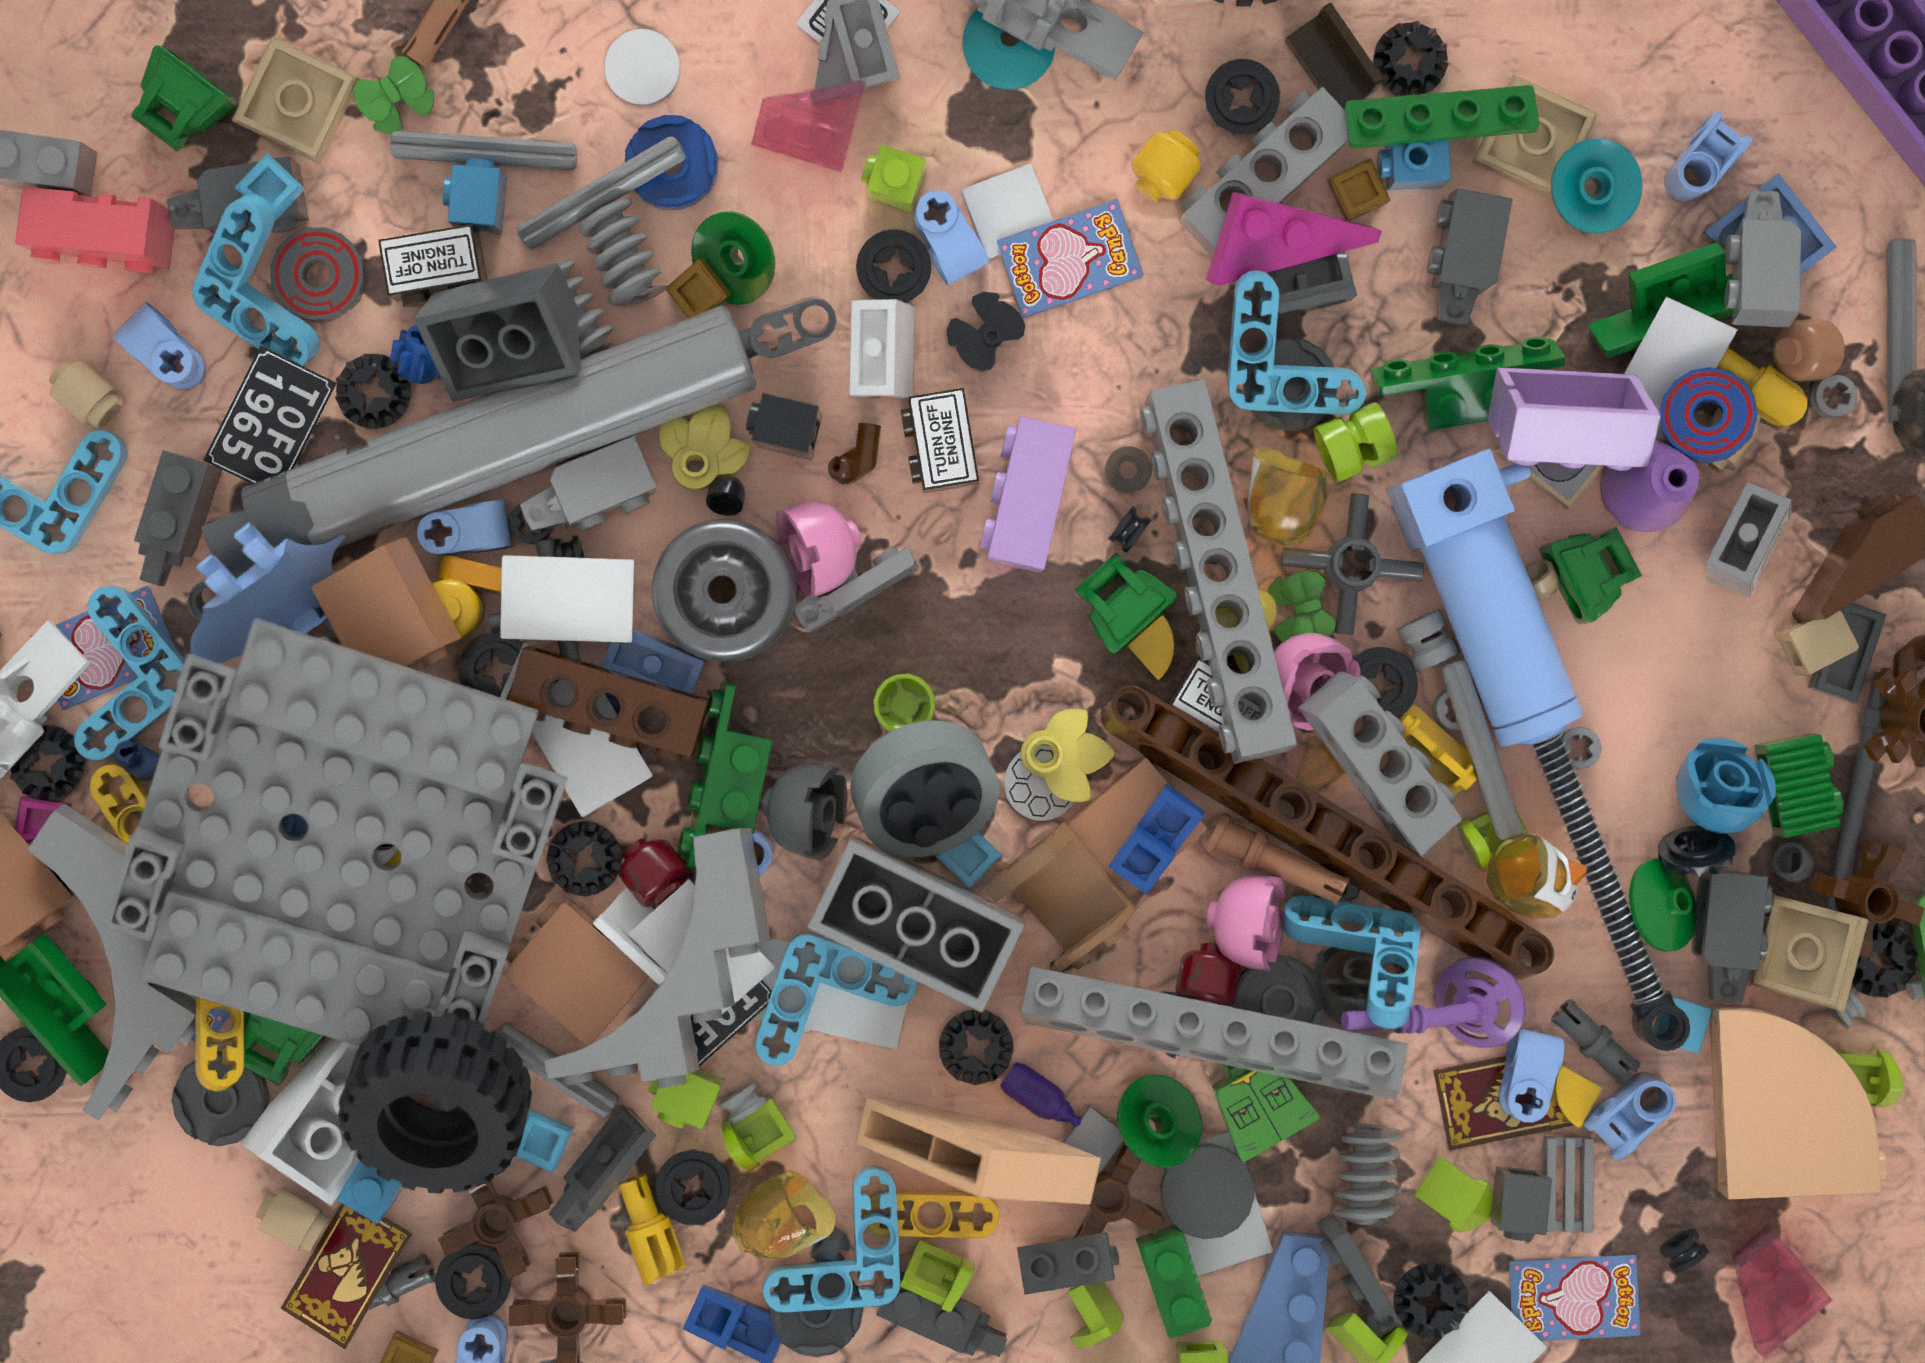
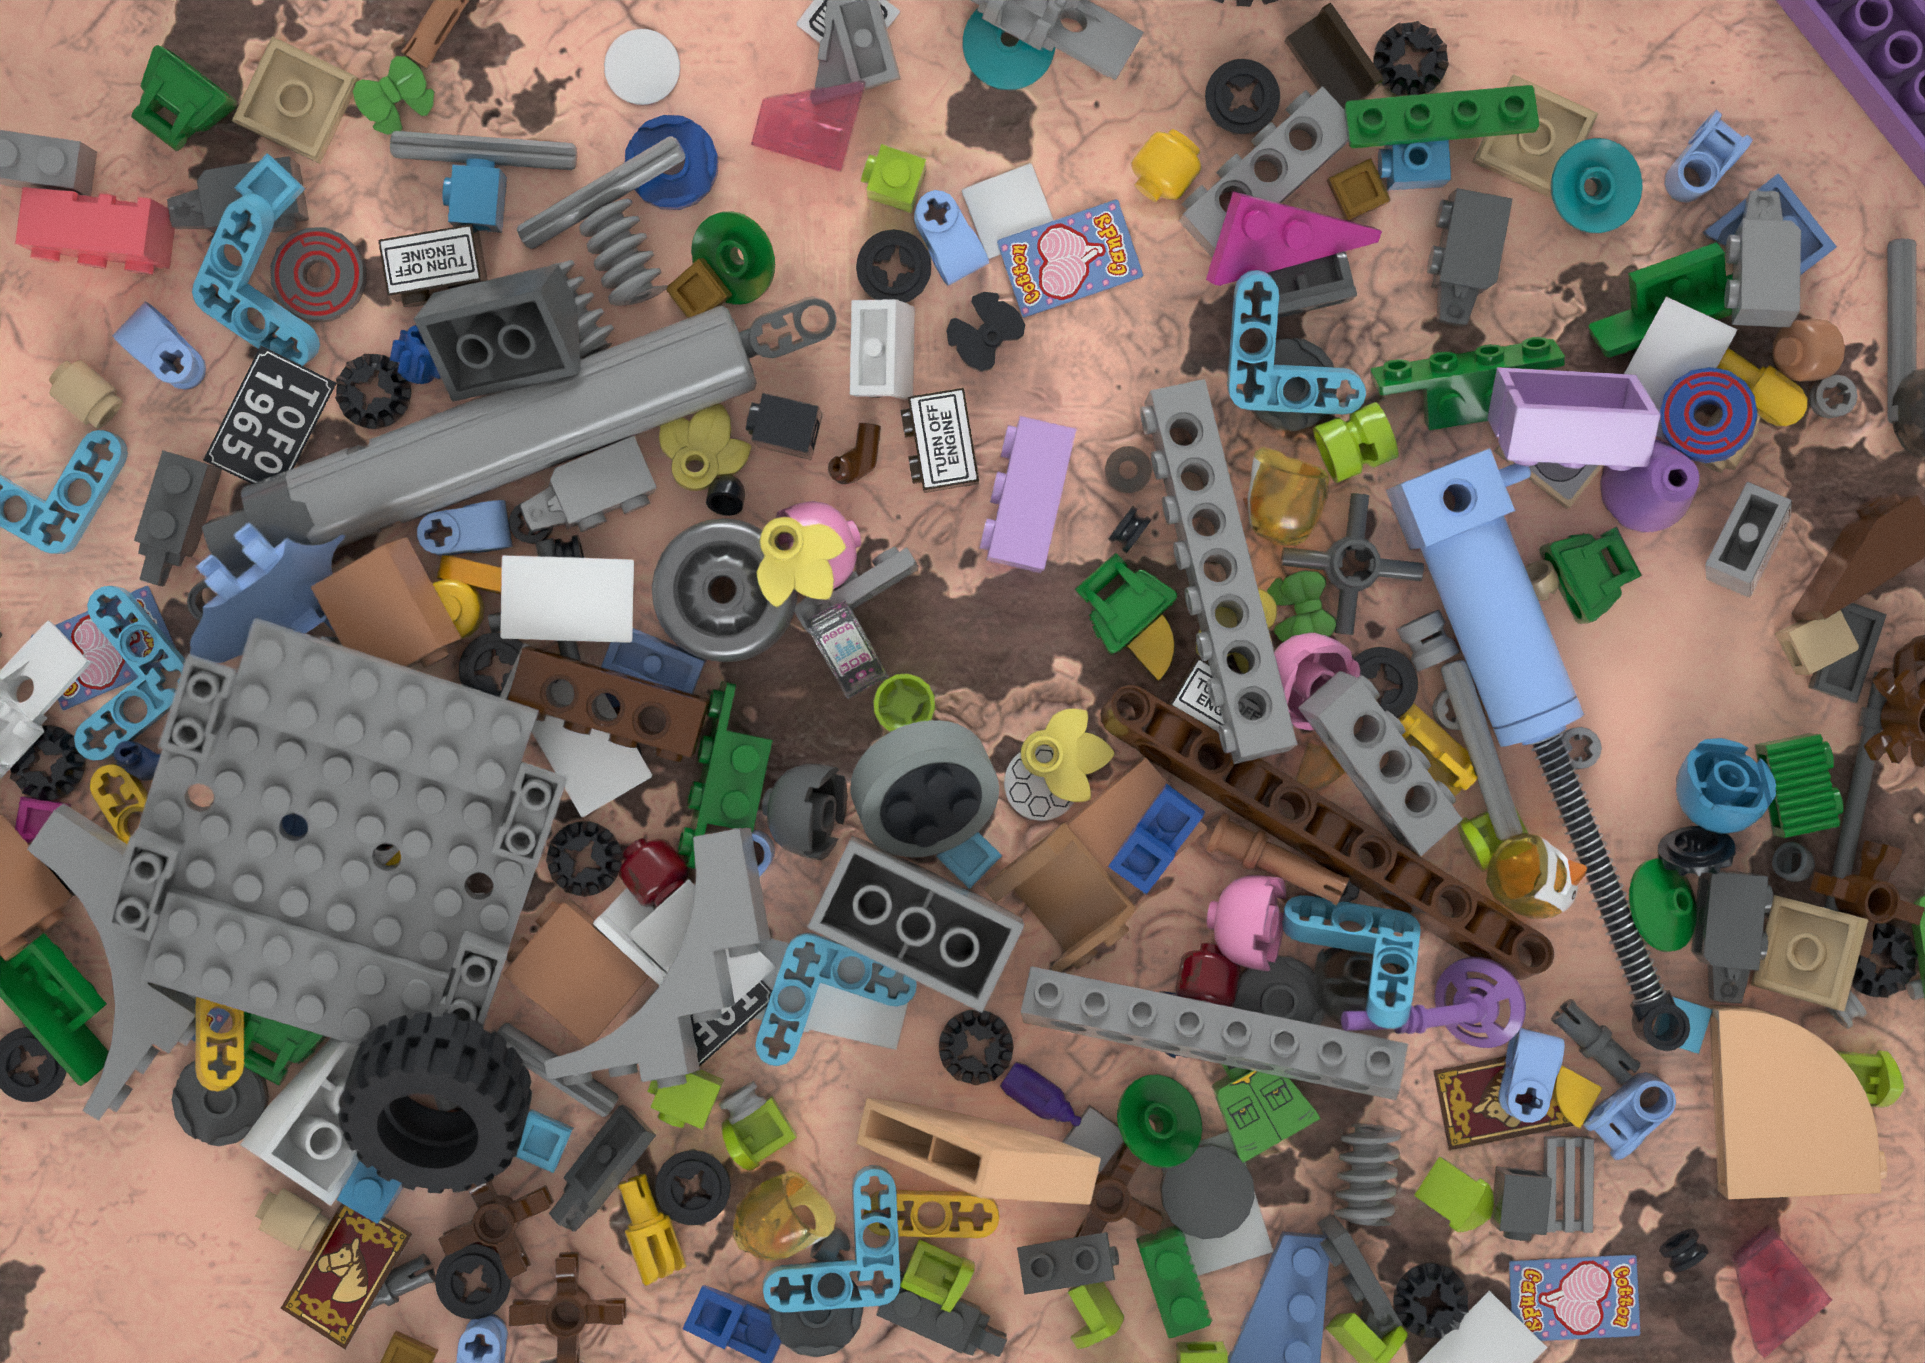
(803, 565): none -> light yellow plate
(846, 649): none -> clear tile

